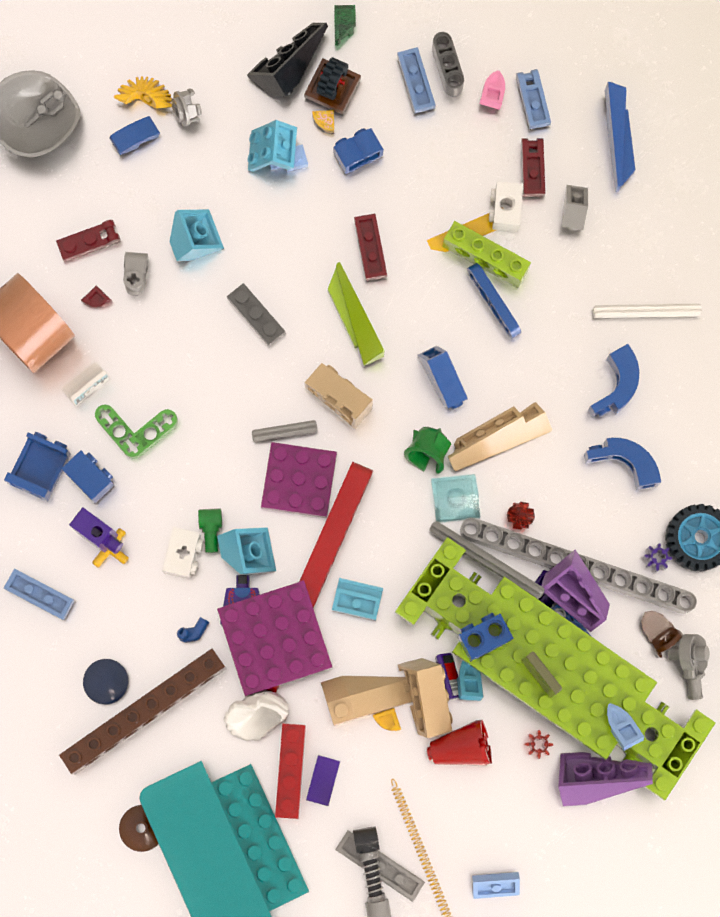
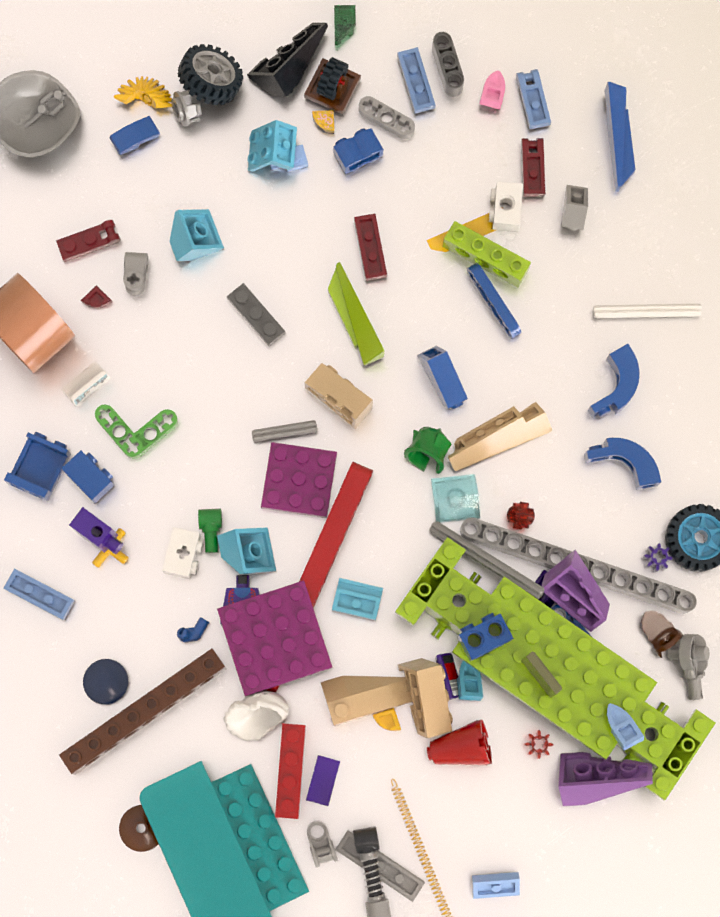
(210, 74): none -> black wheel
(321, 845): none -> light grey piece
(370, 115): none -> light grey beam

